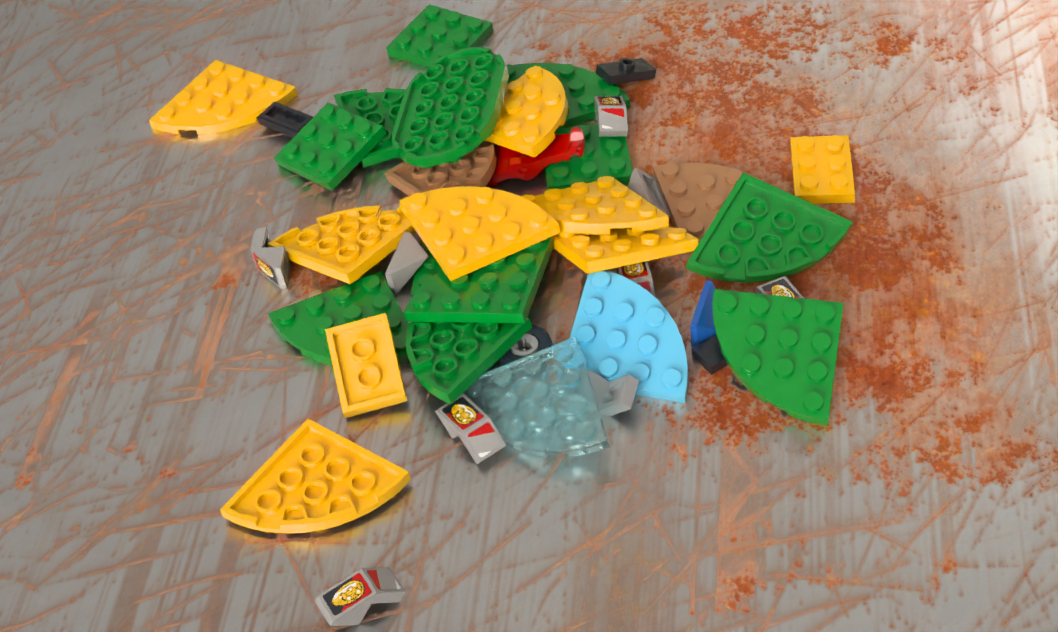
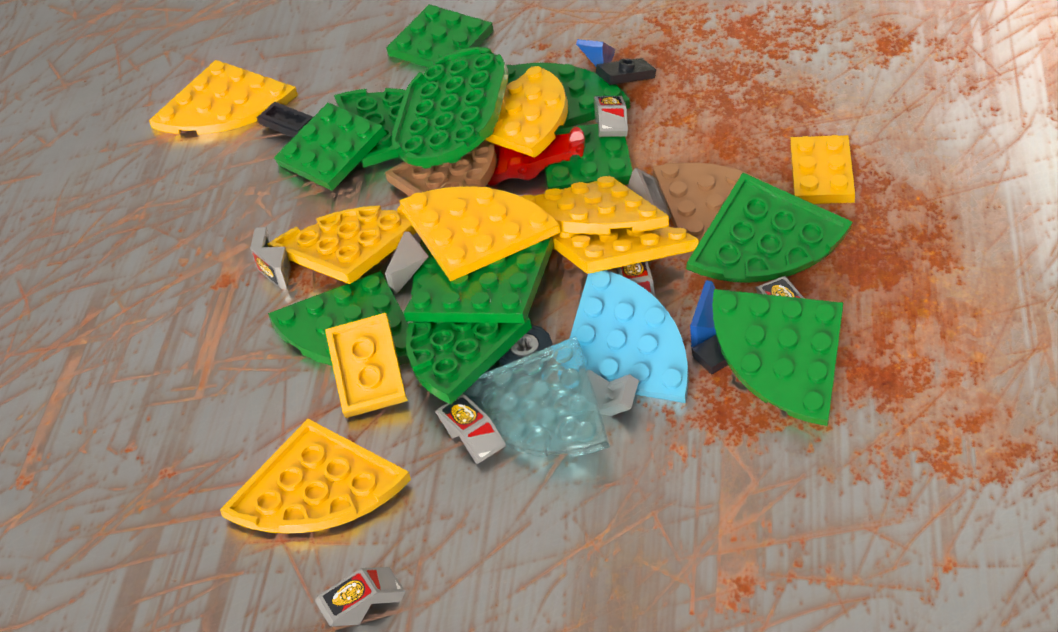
(596, 51): none -> blue slope

